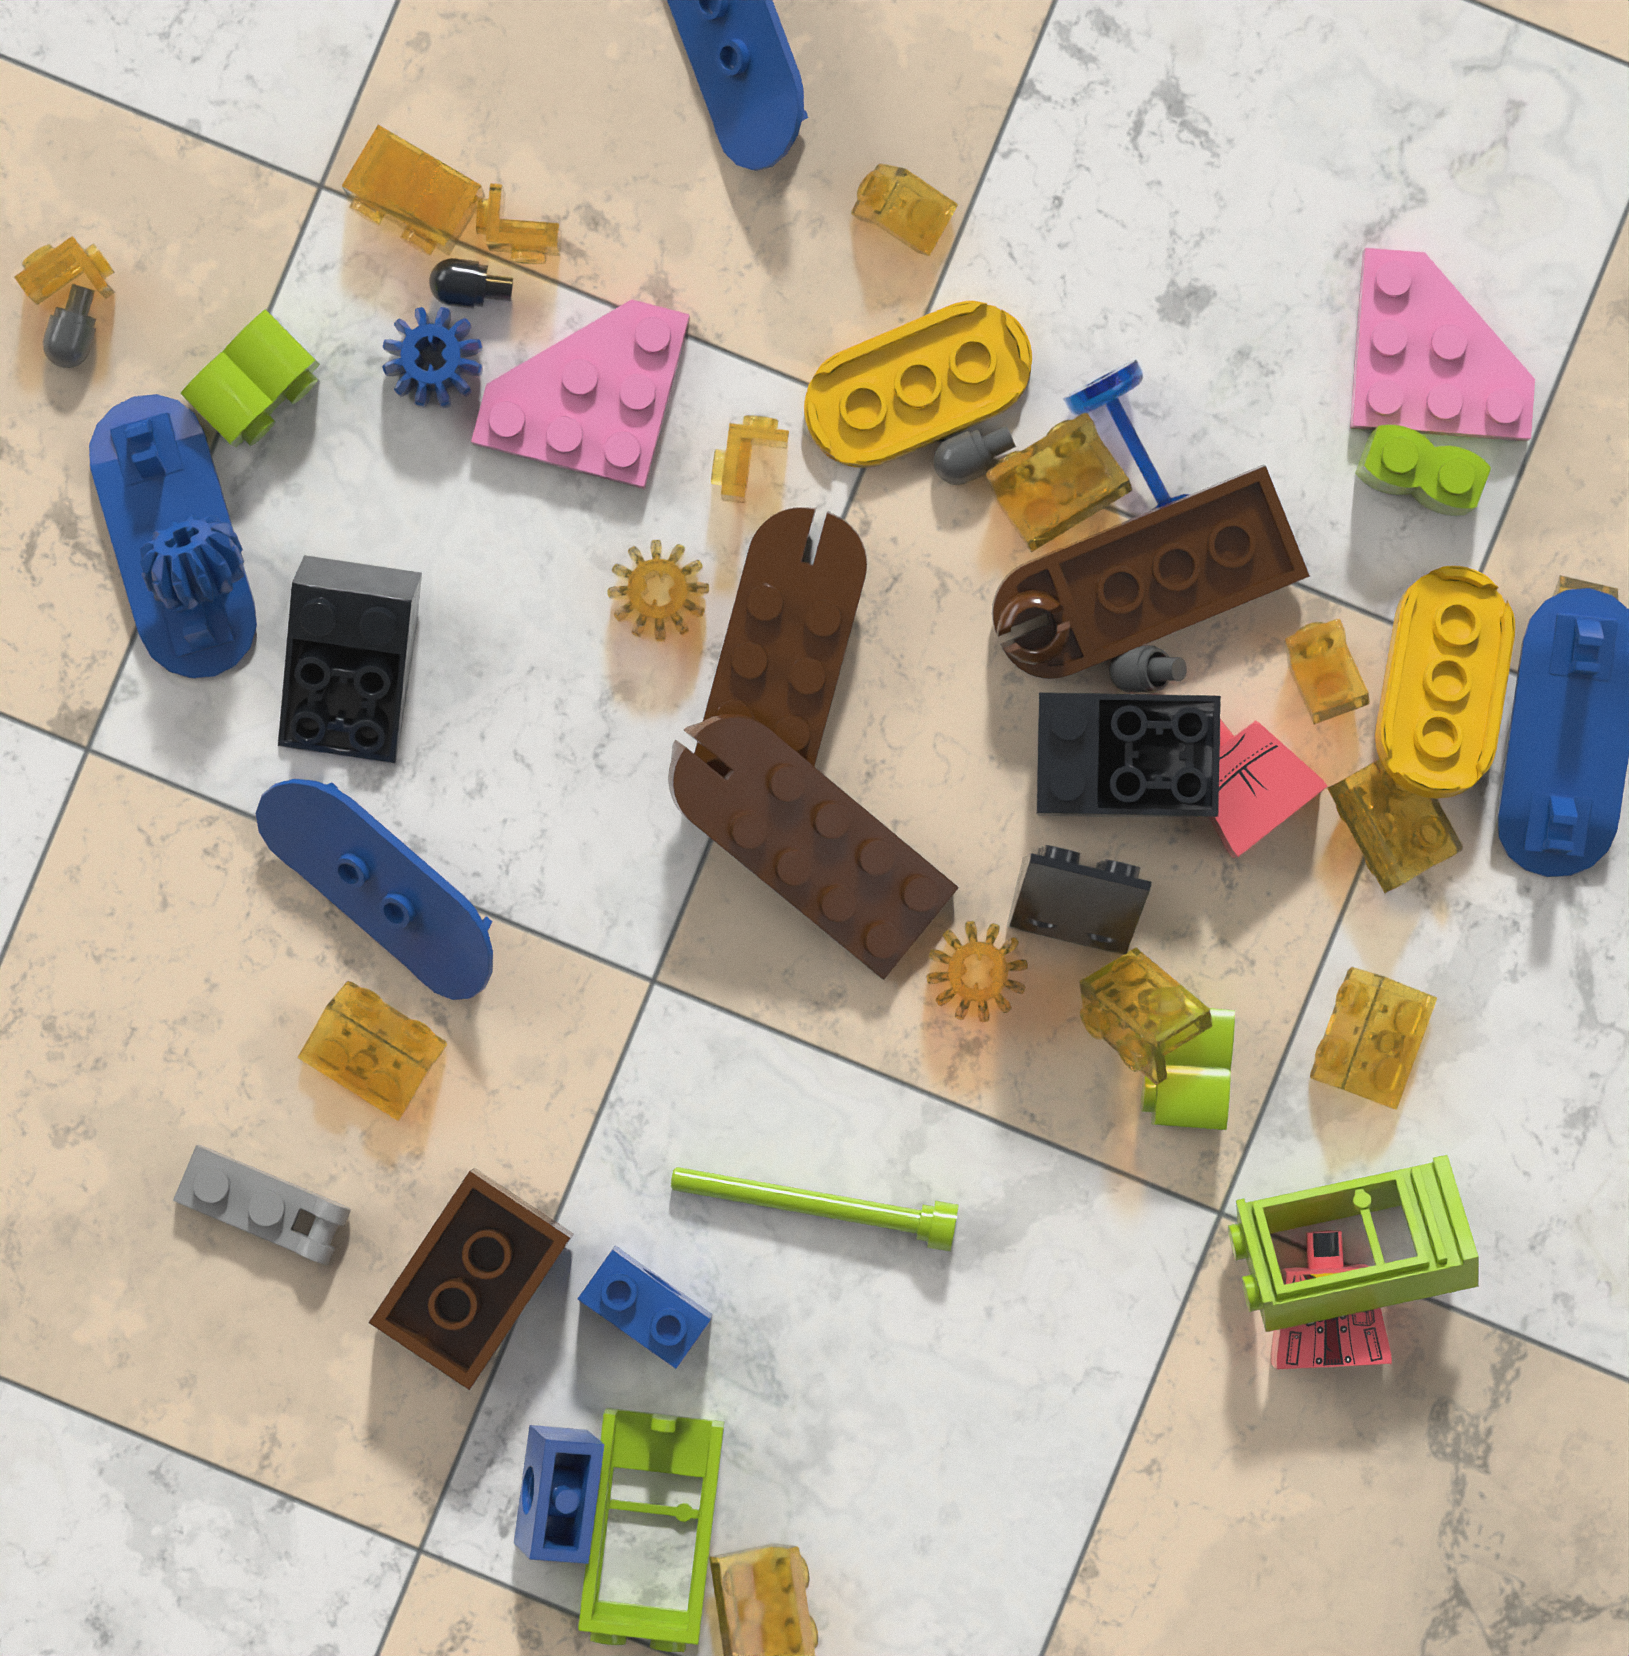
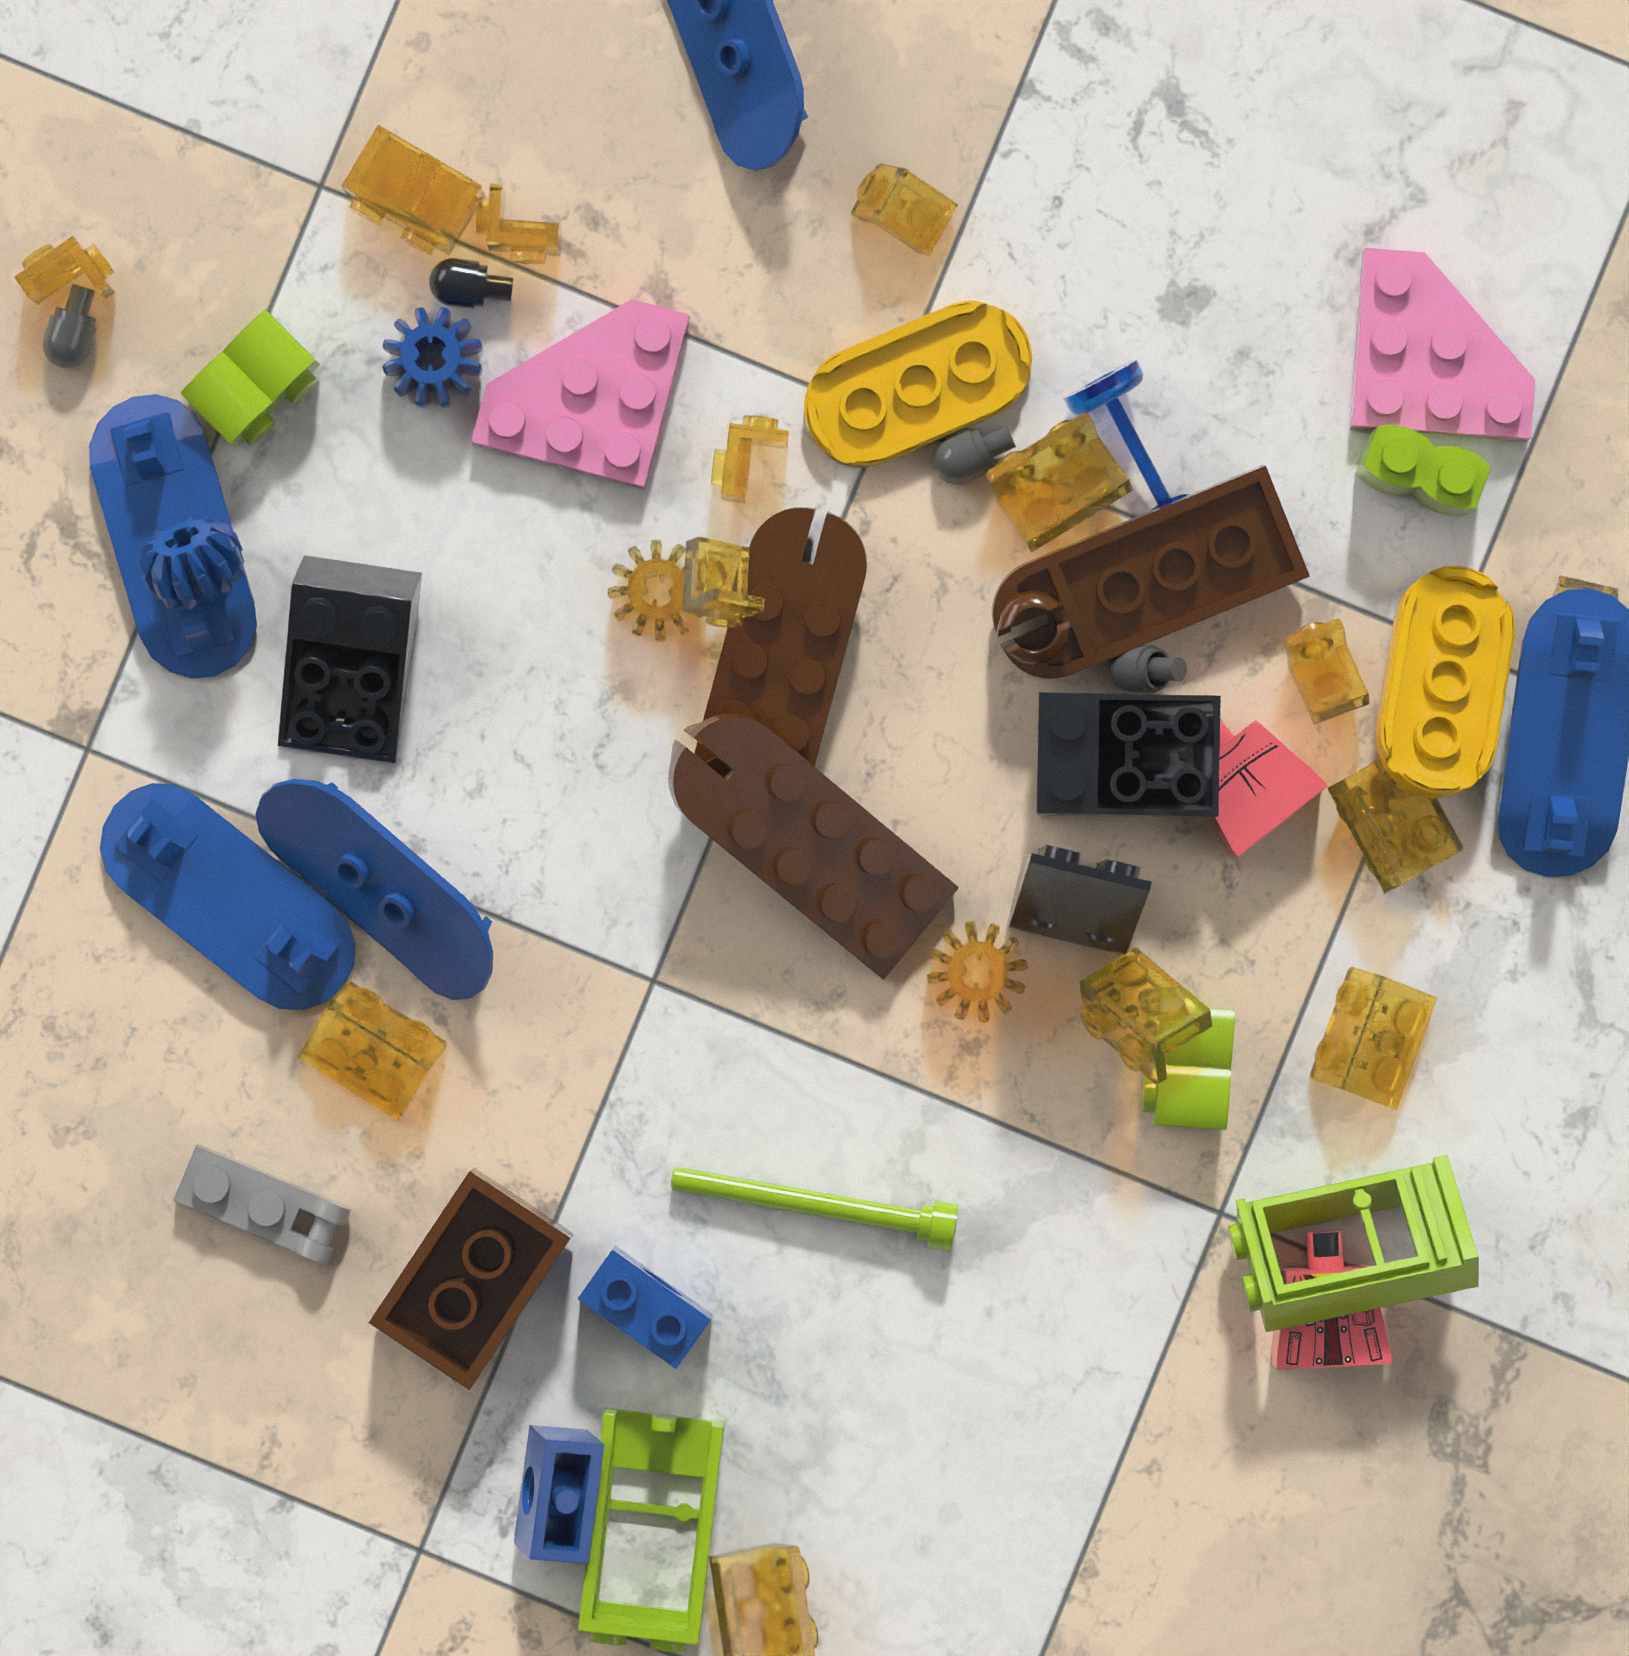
(227, 897): none -> blue piece
(718, 582): none -> clear yellow bracket

